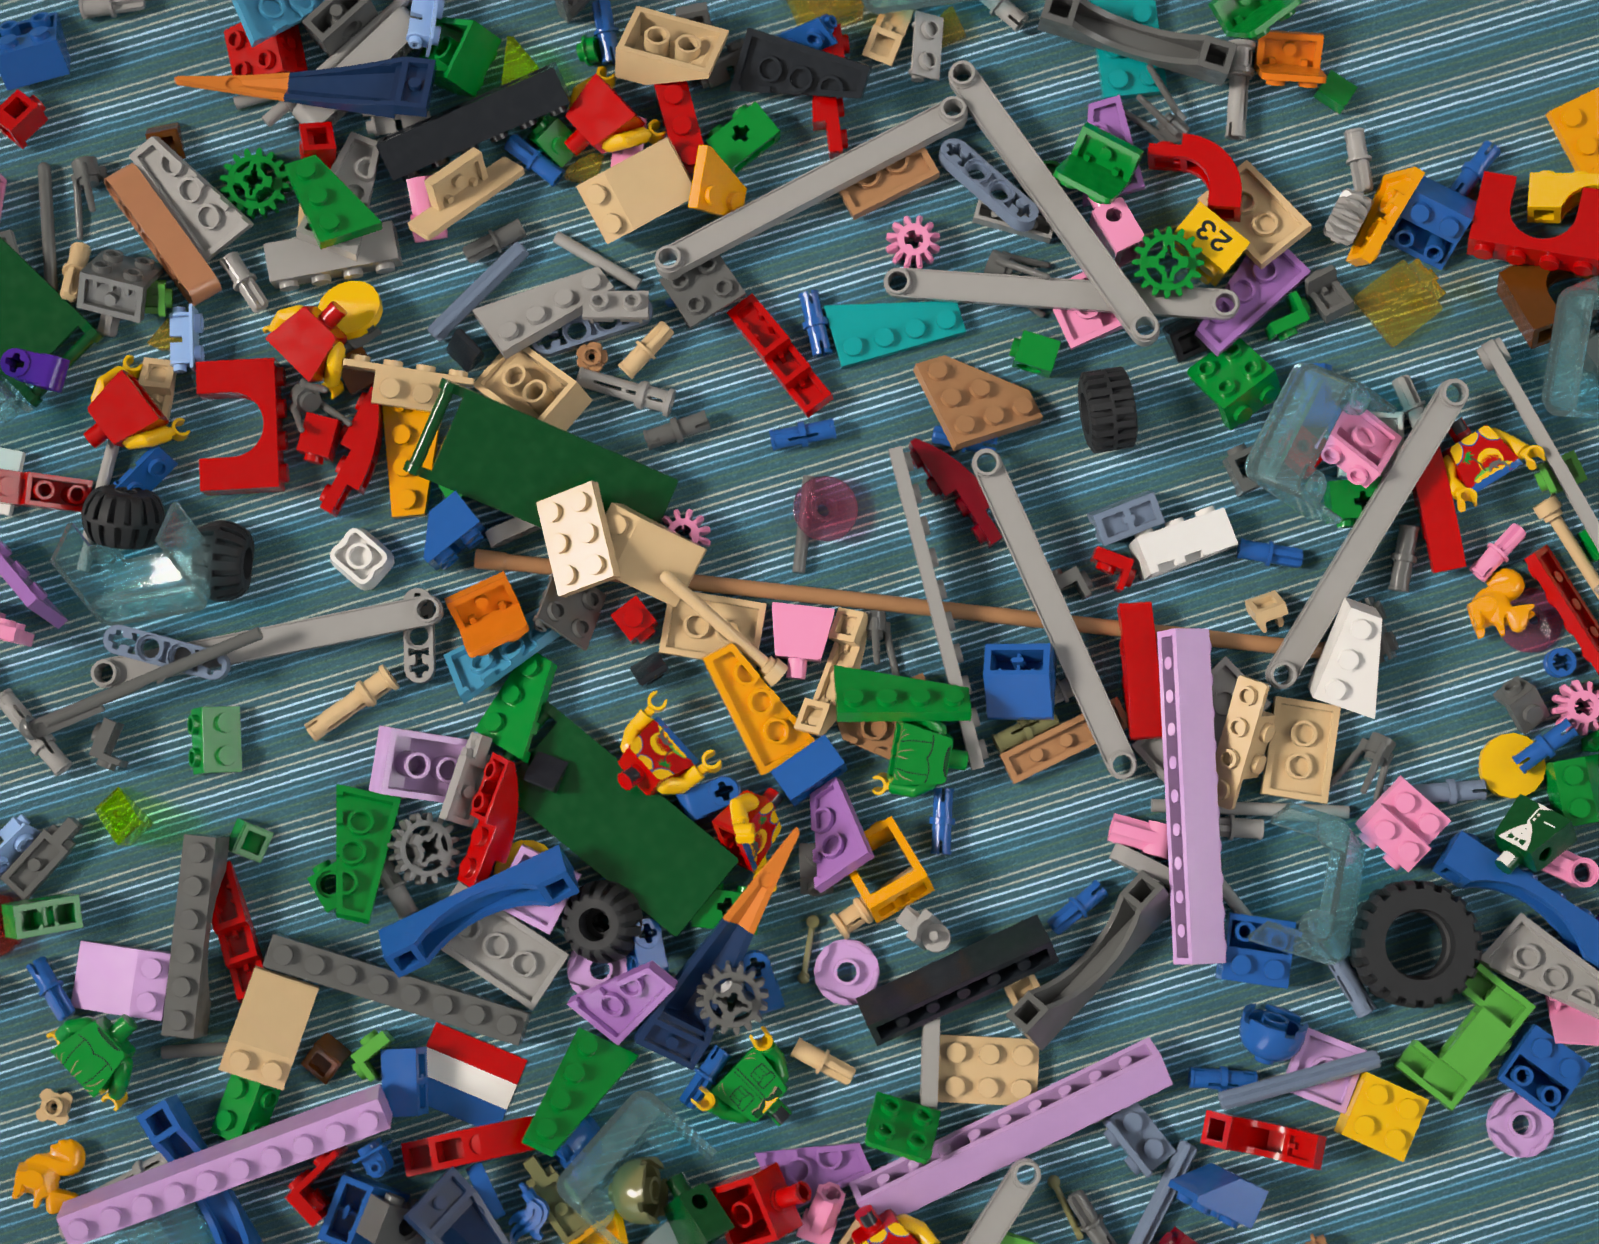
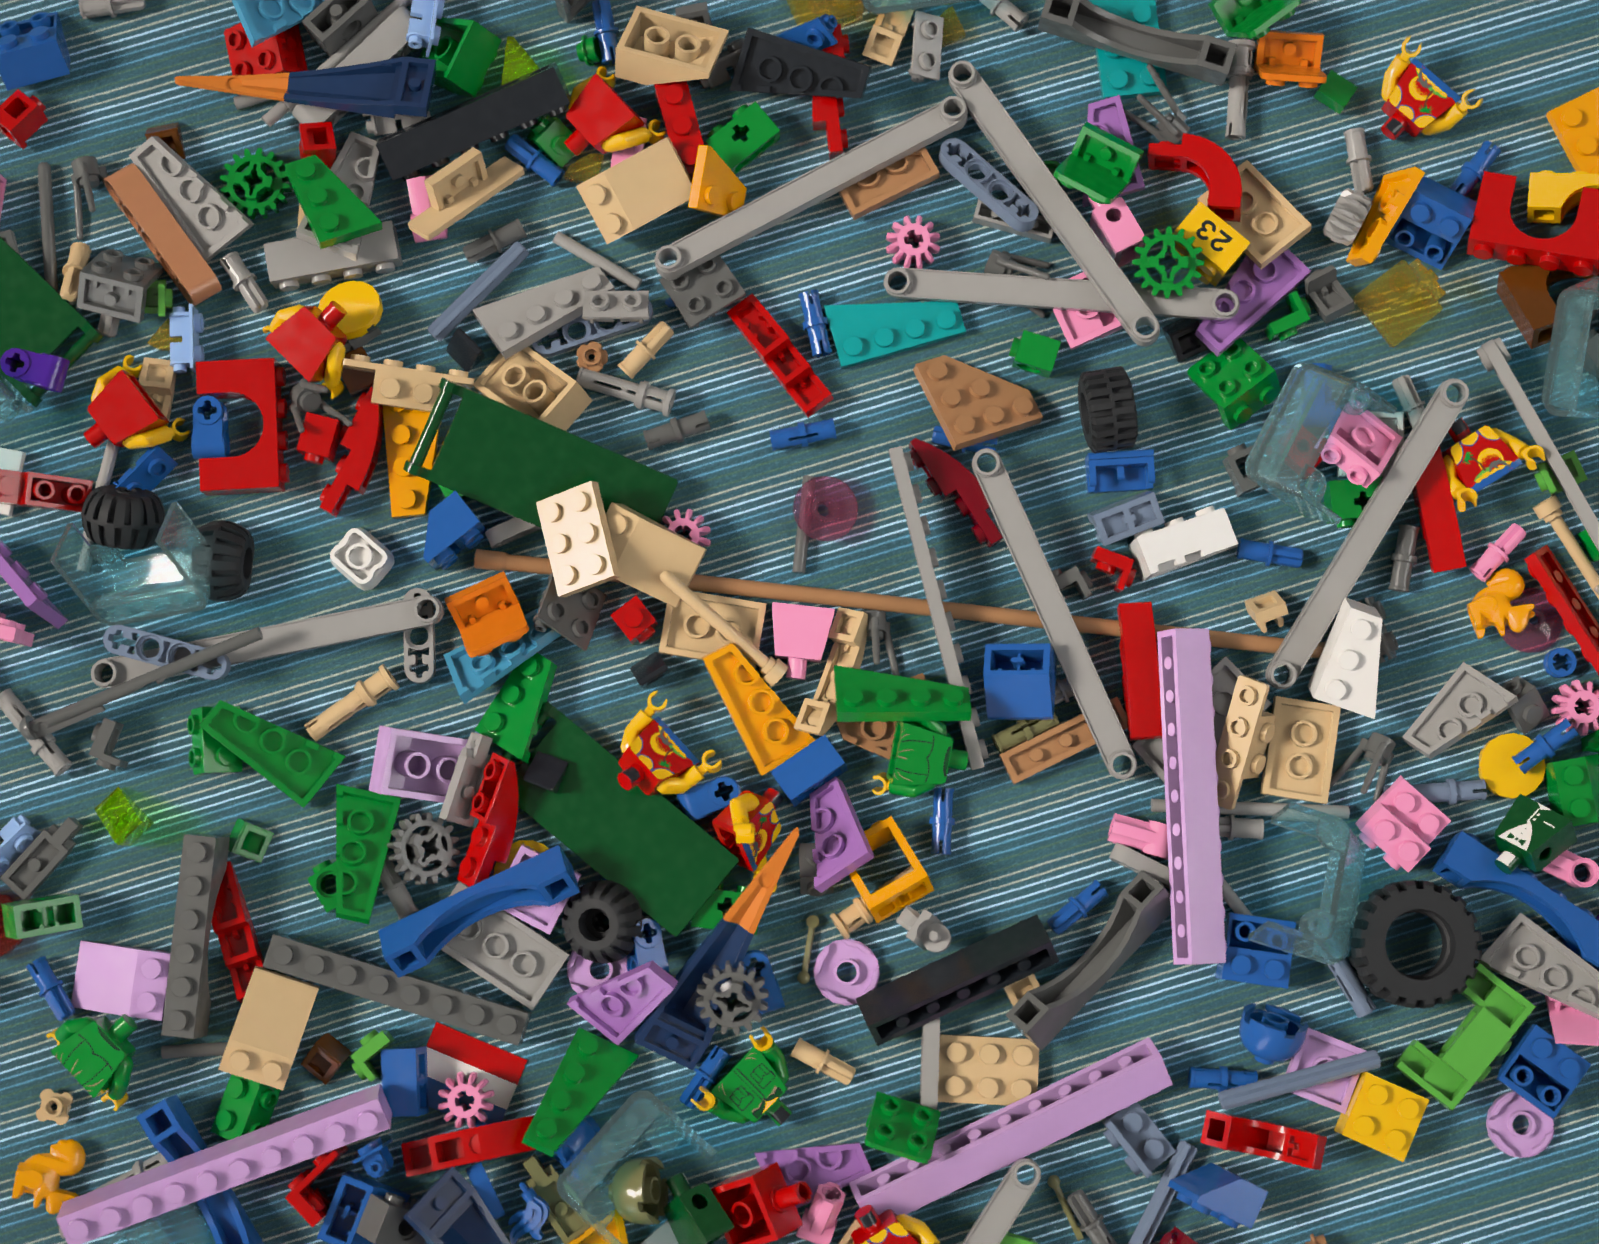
(210, 435): none -> blue piece
(279, 755): none -> green wing
(461, 1110): none -> bright pink gear
(1120, 471): none -> blue hinge
(1419, 99): none -> torso
(1457, 710): none -> light grey wing

